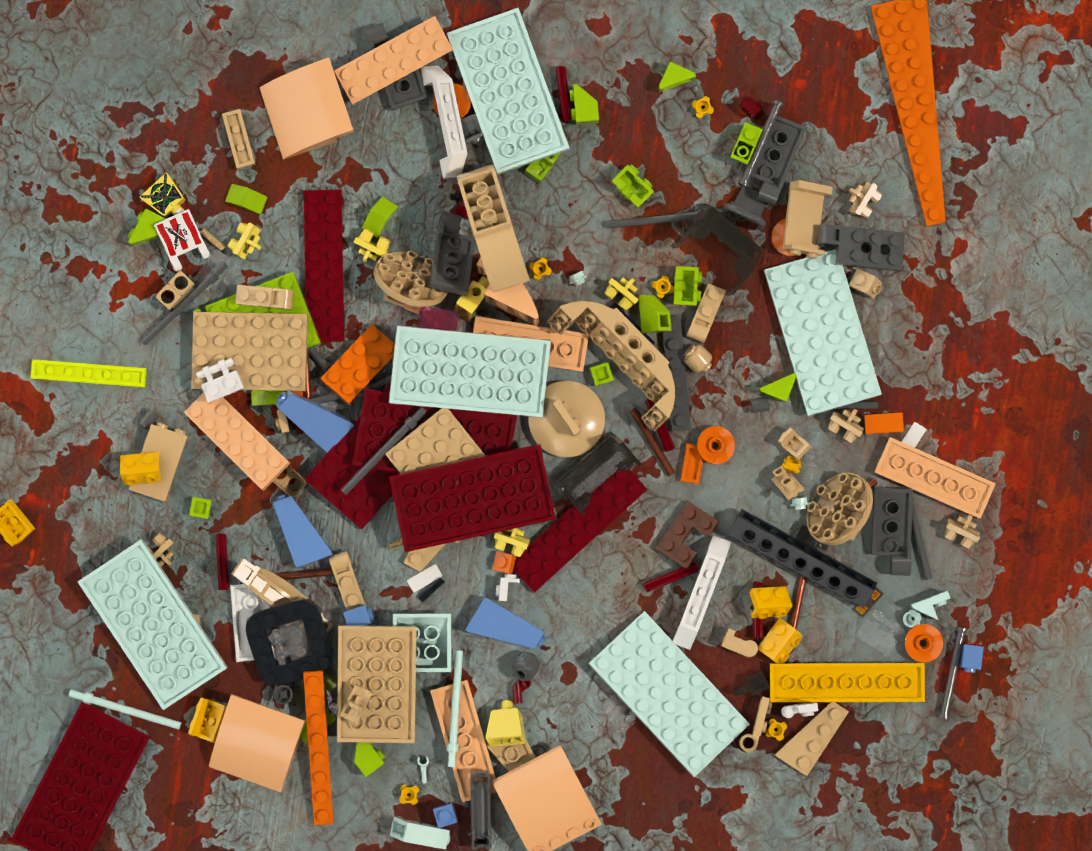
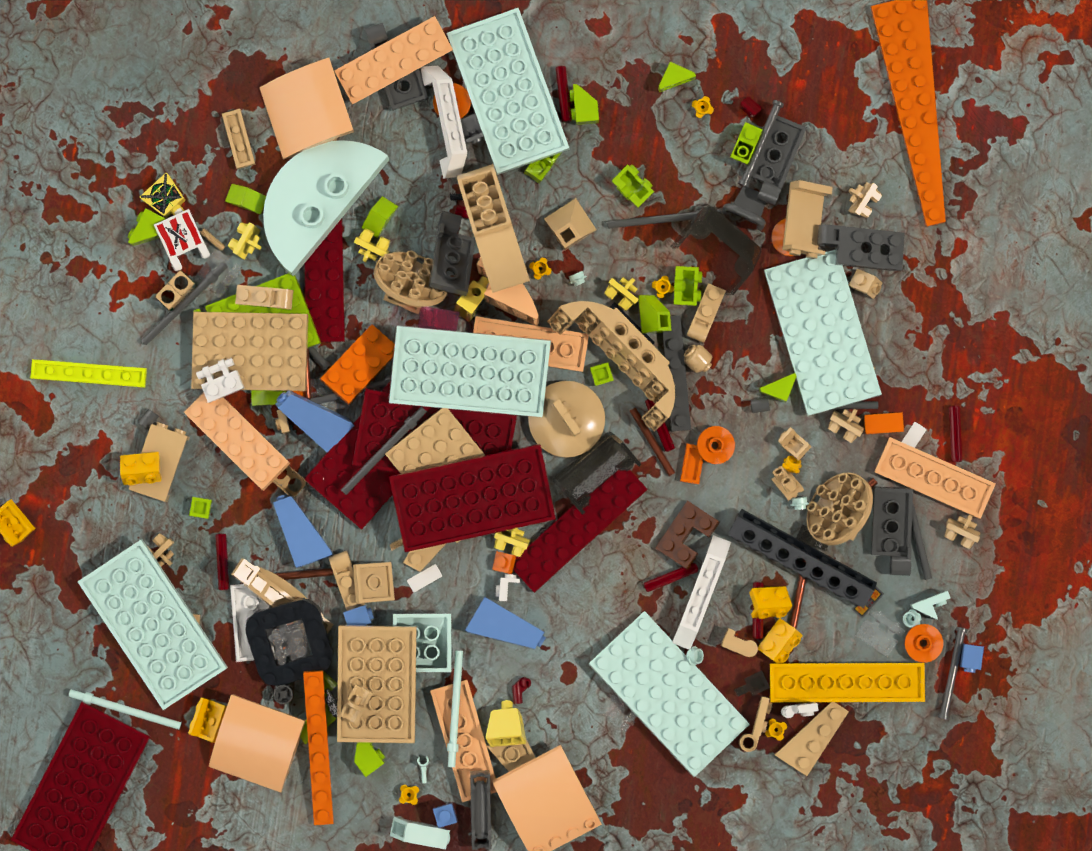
(314, 195): none -> light aqua plate
(373, 582): none -> tan plate
(430, 590): black piece -> none
(525, 666): dark grey head -> none
(570, 224): none -> tan slope
(694, 655): none -> light aqua plate
(955, 434): none -> dark red axle

